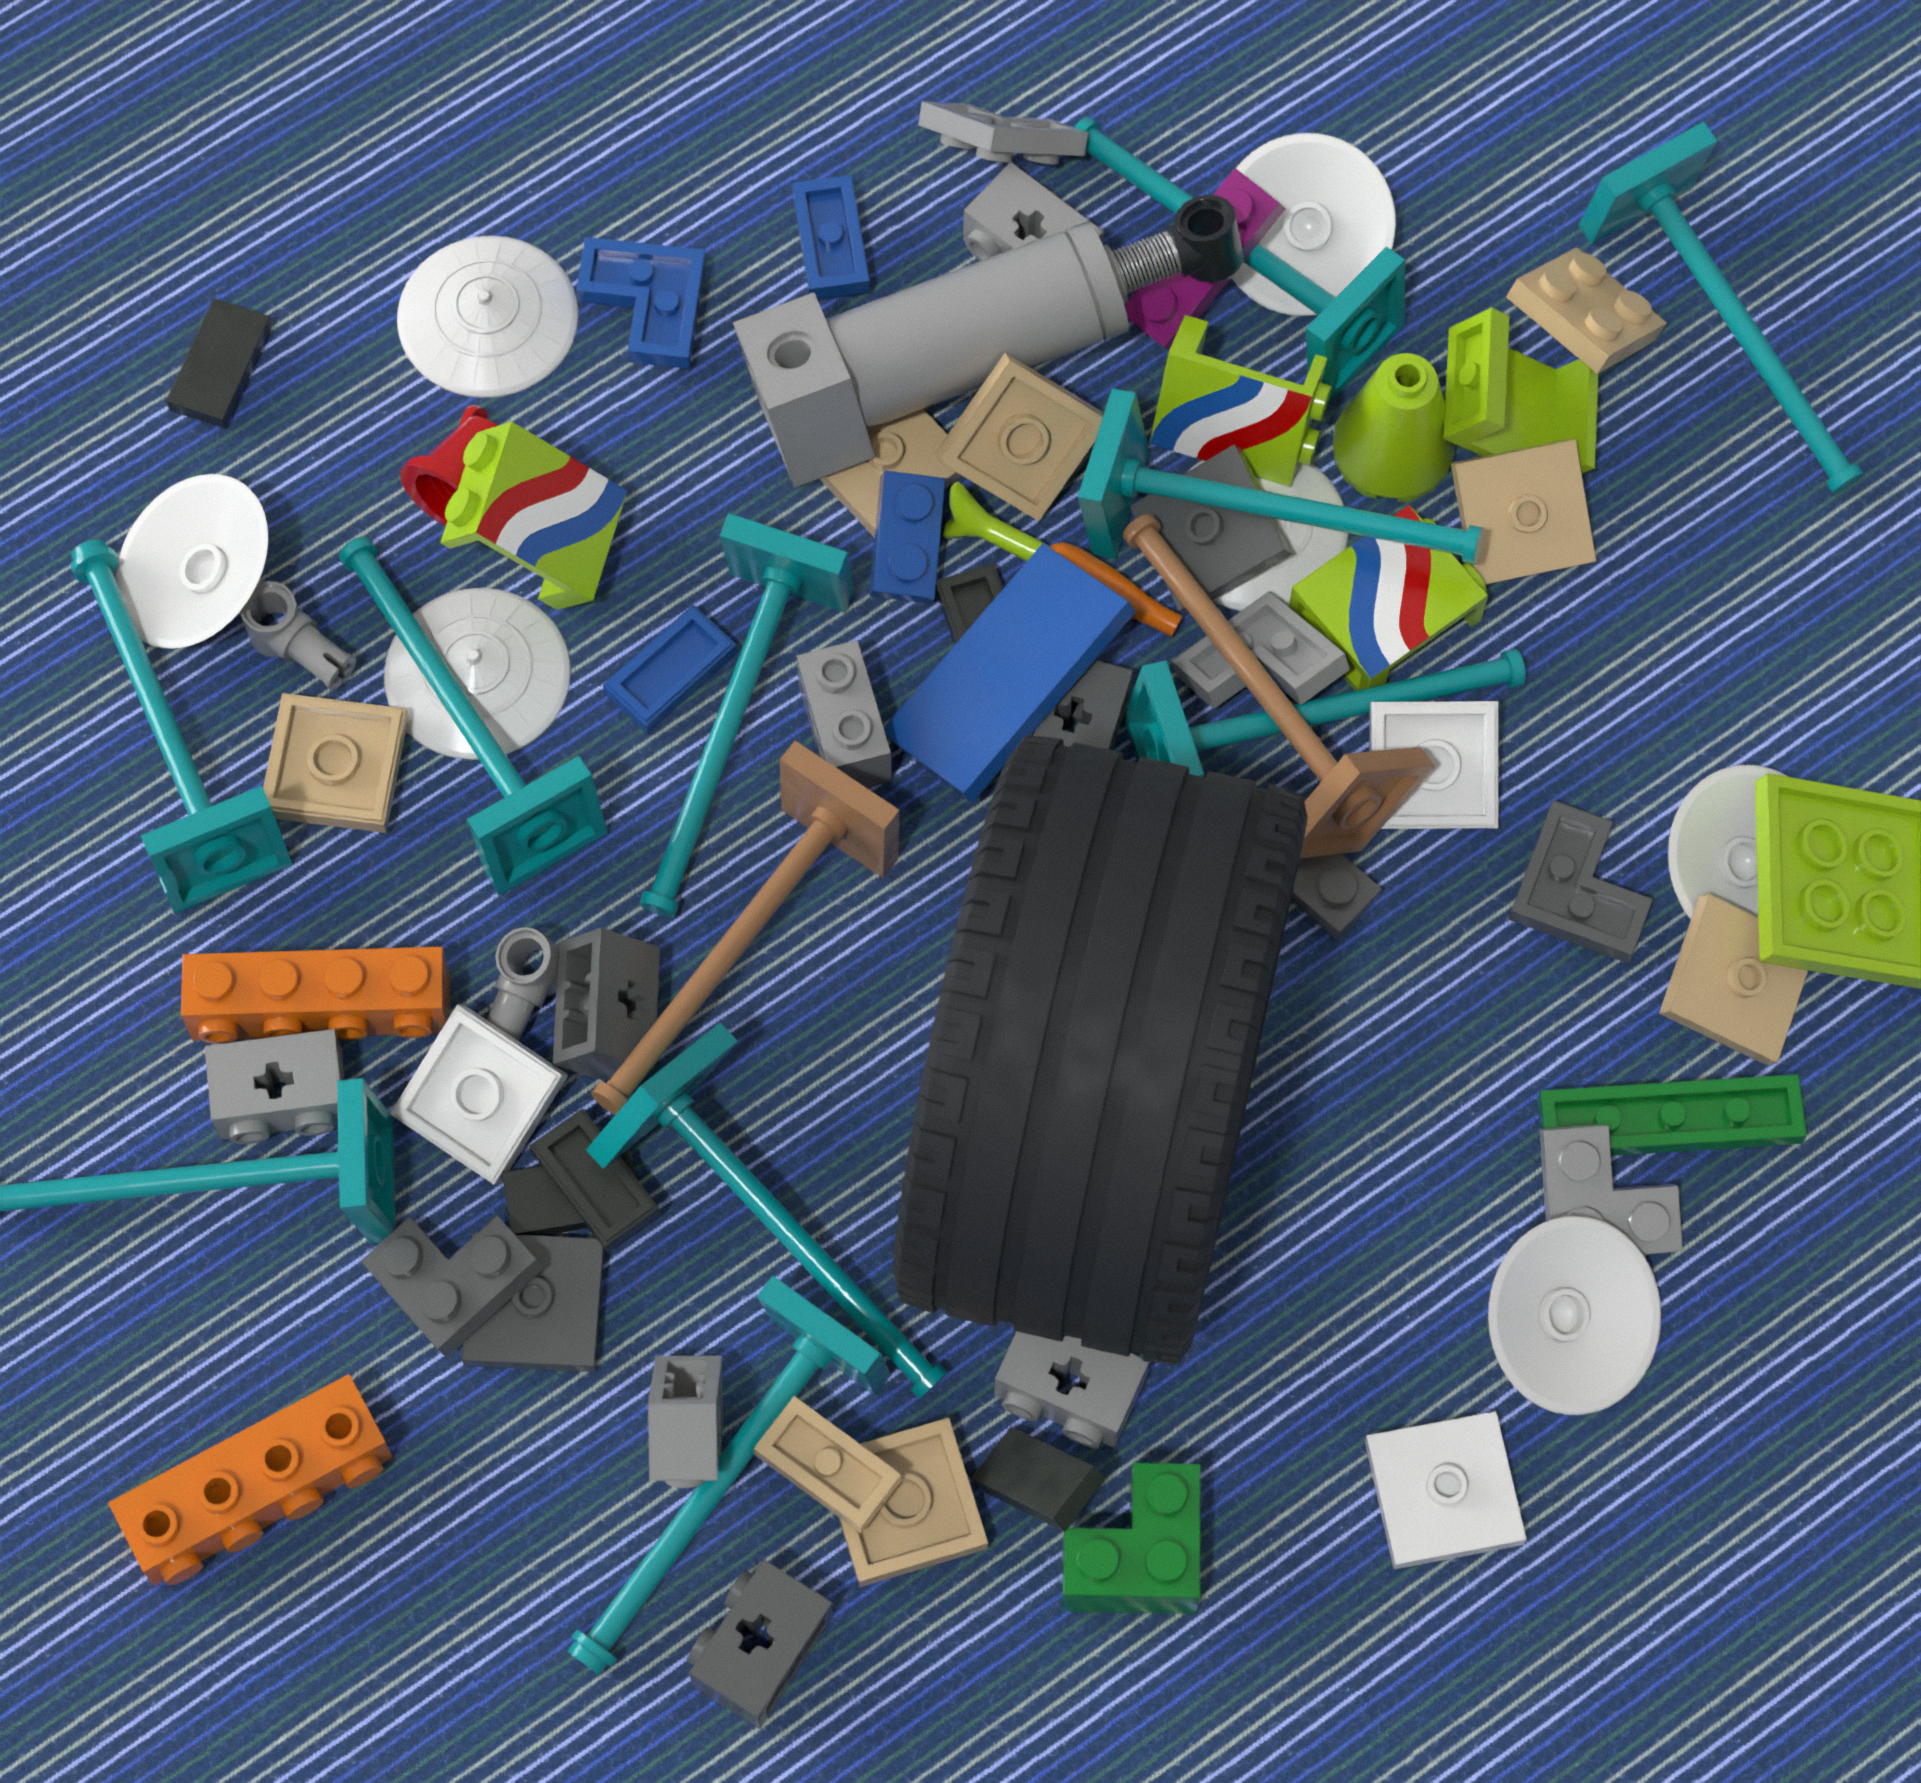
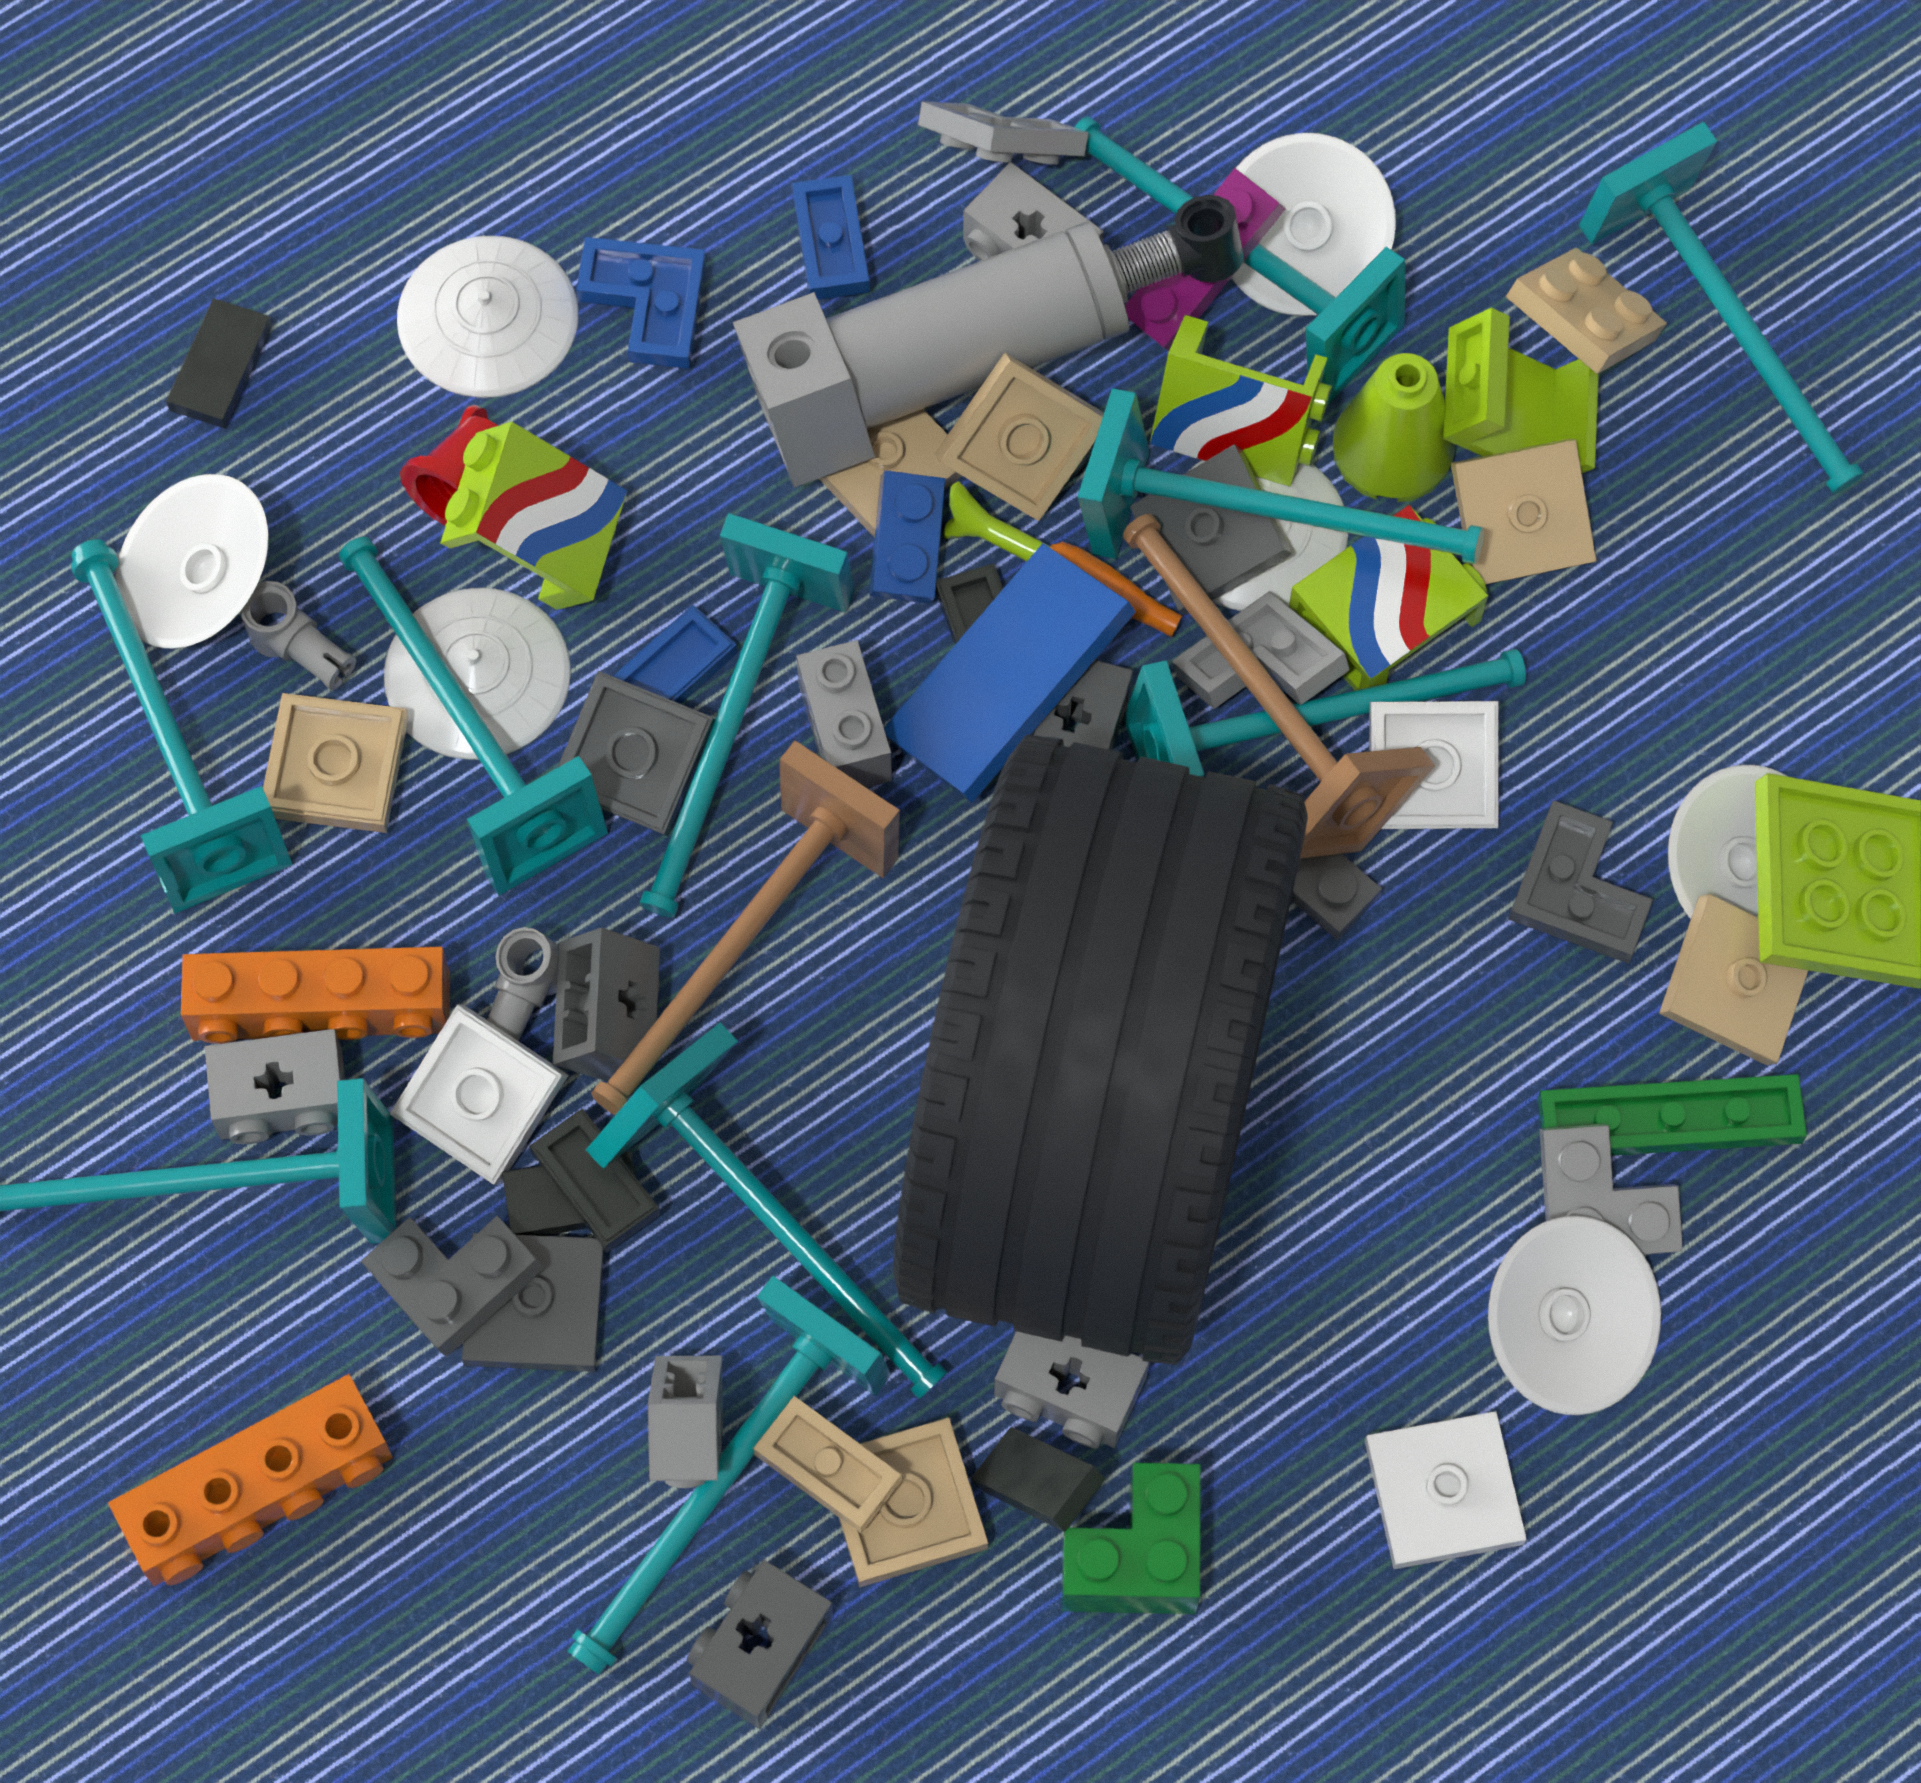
(638, 750): none -> dark grey plate

